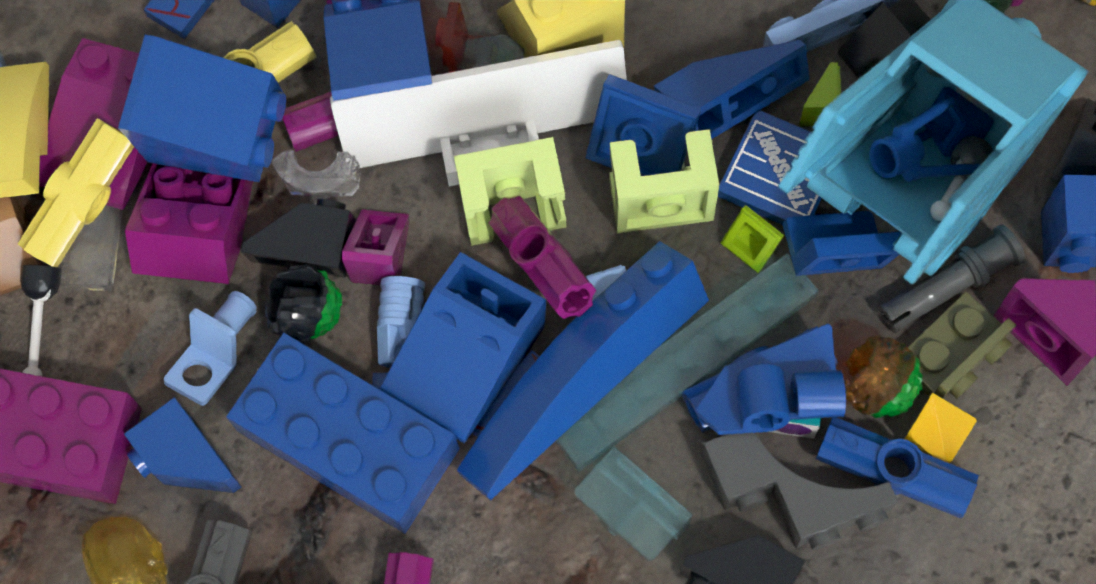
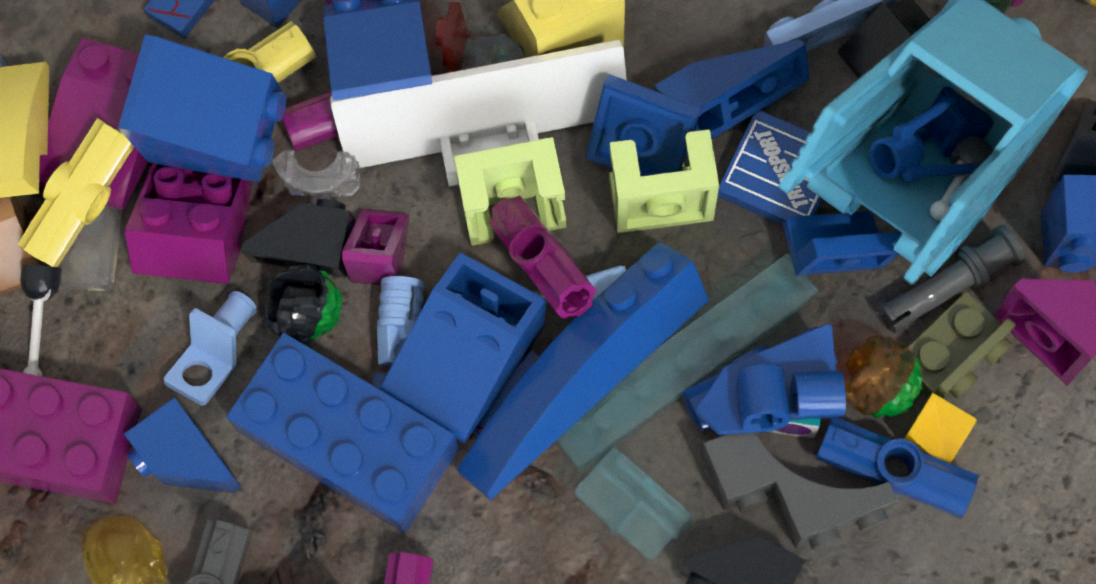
(752, 239): lime slope -> none
(823, 94): lime slope -> none

